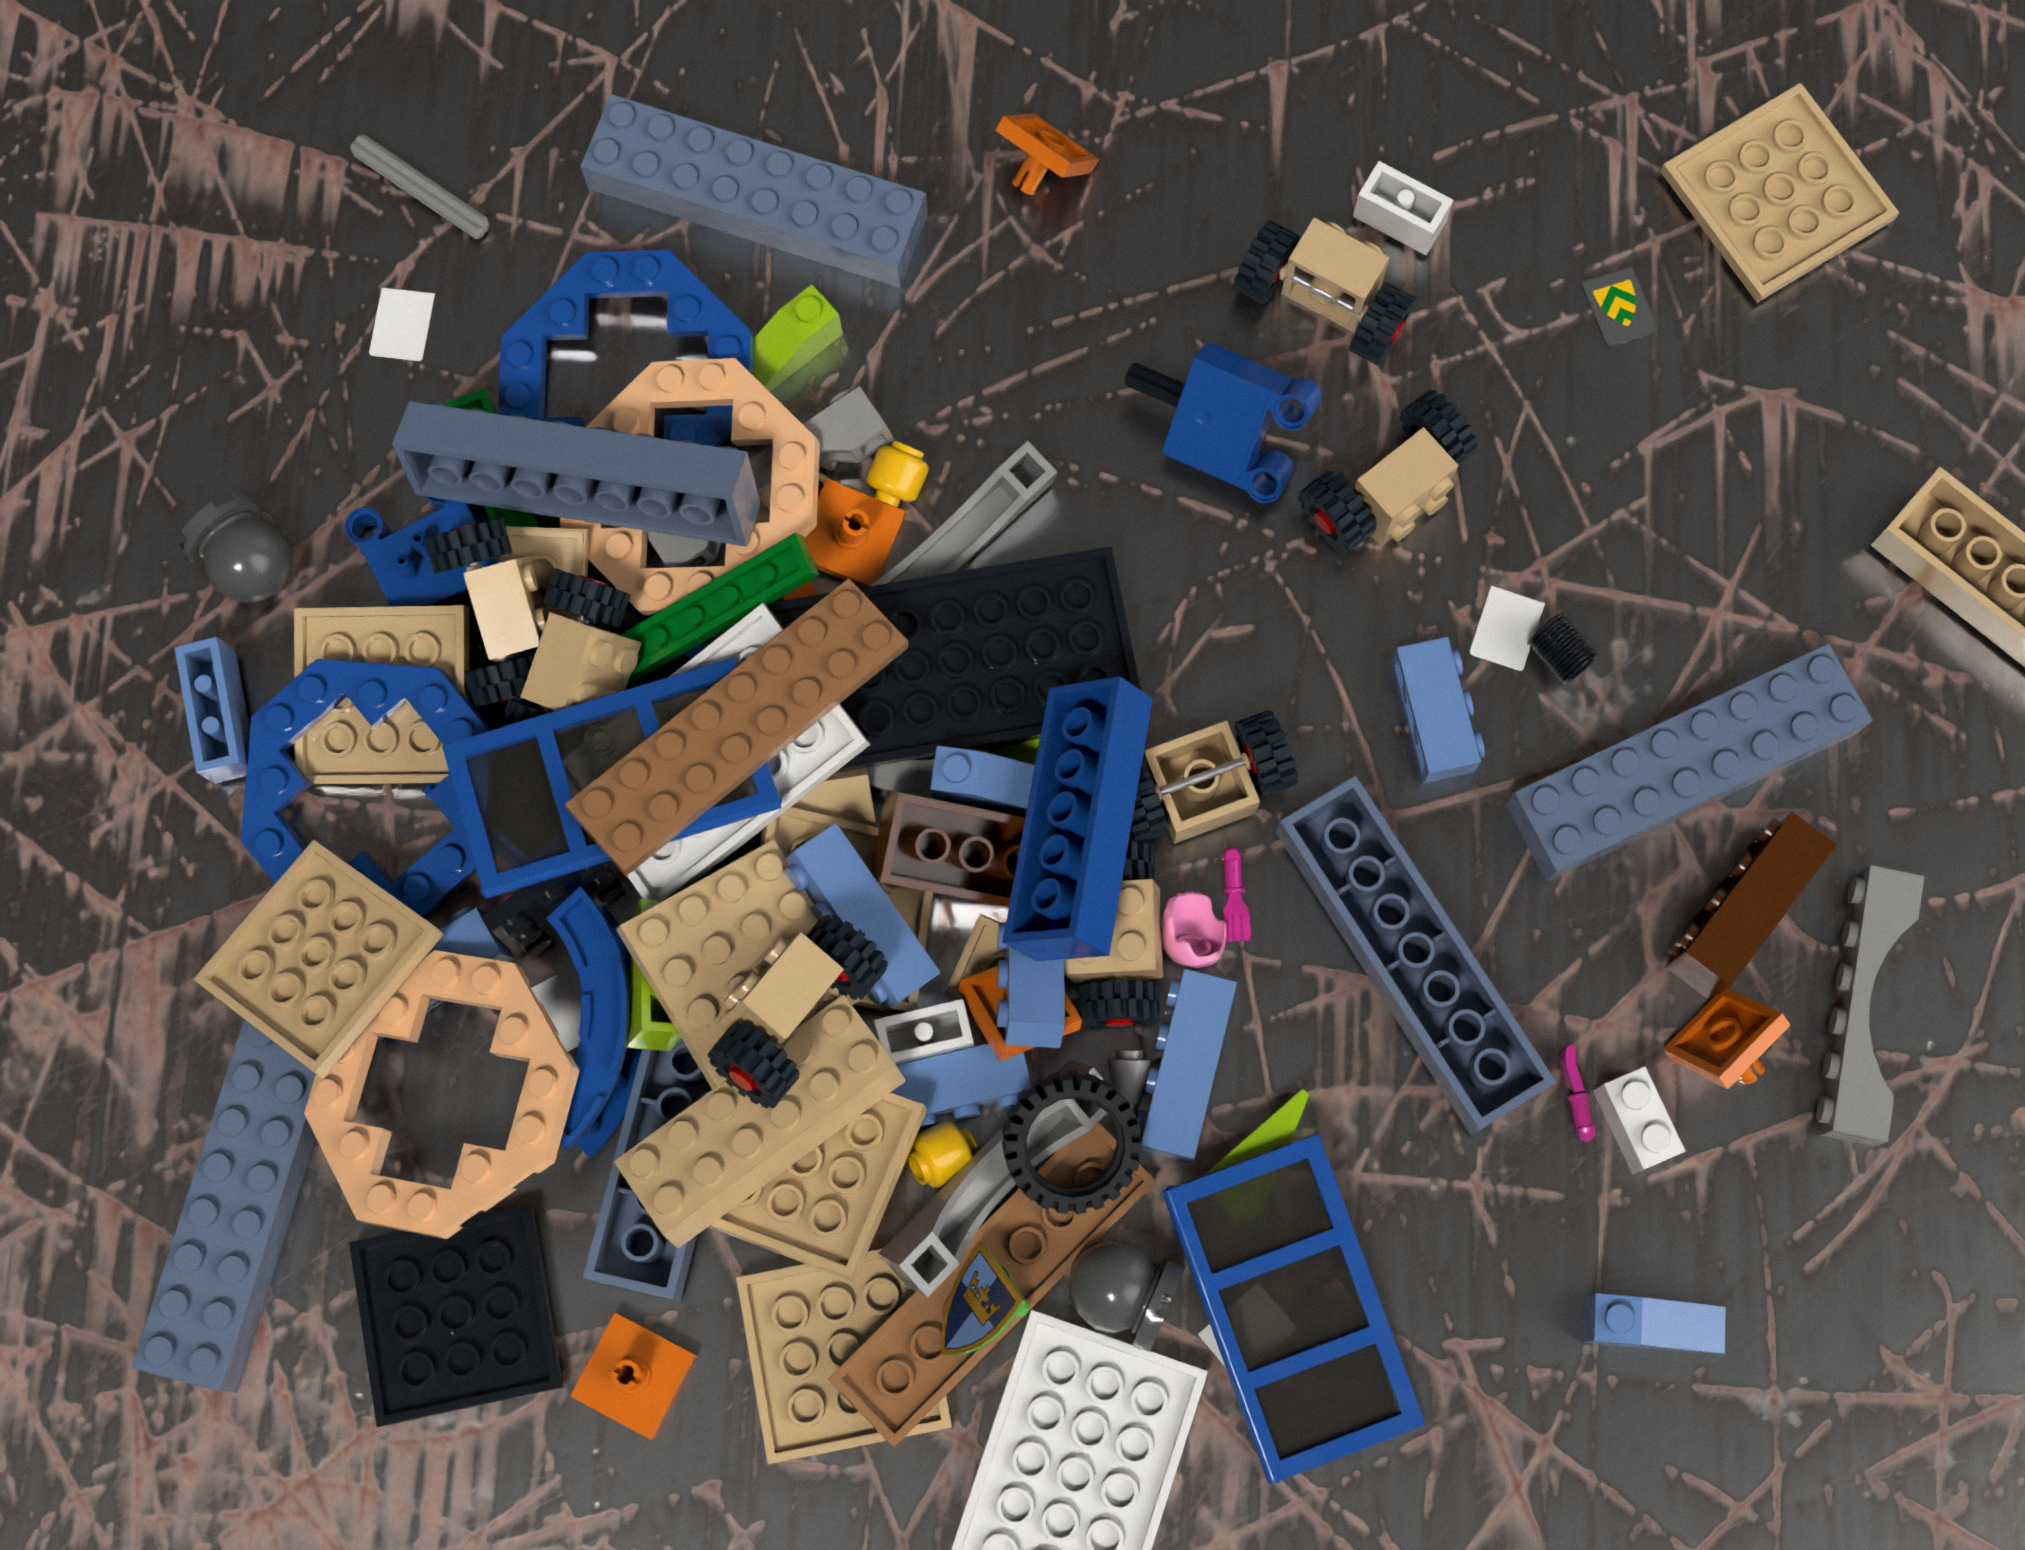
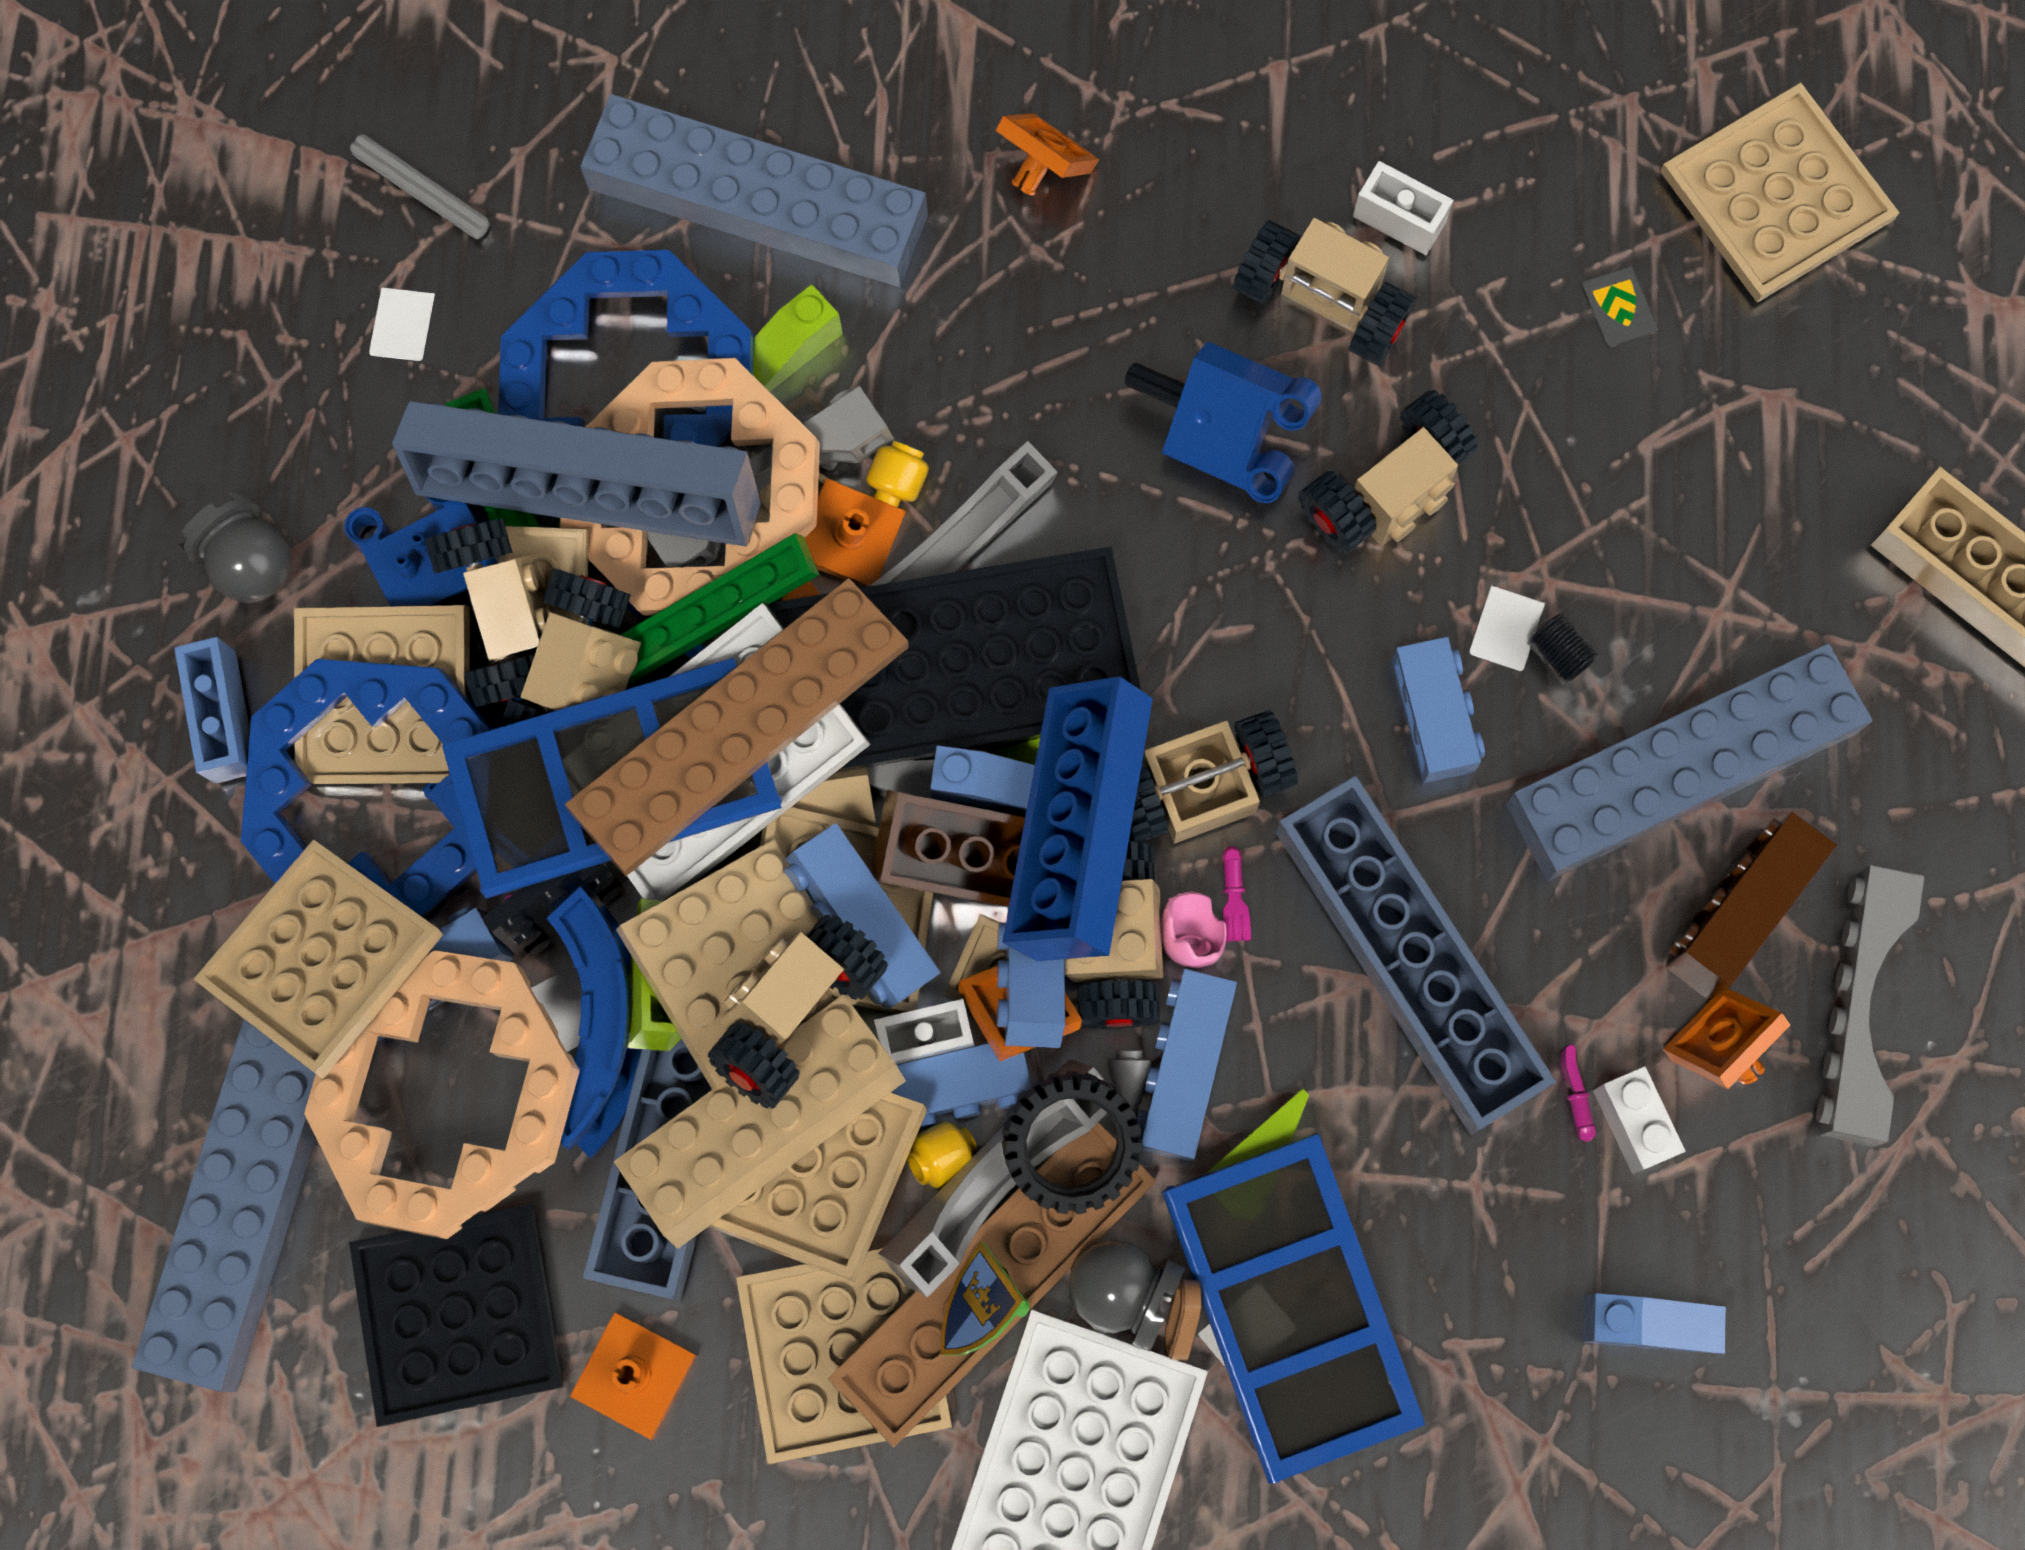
(1182, 1320): none -> medium nougat tile

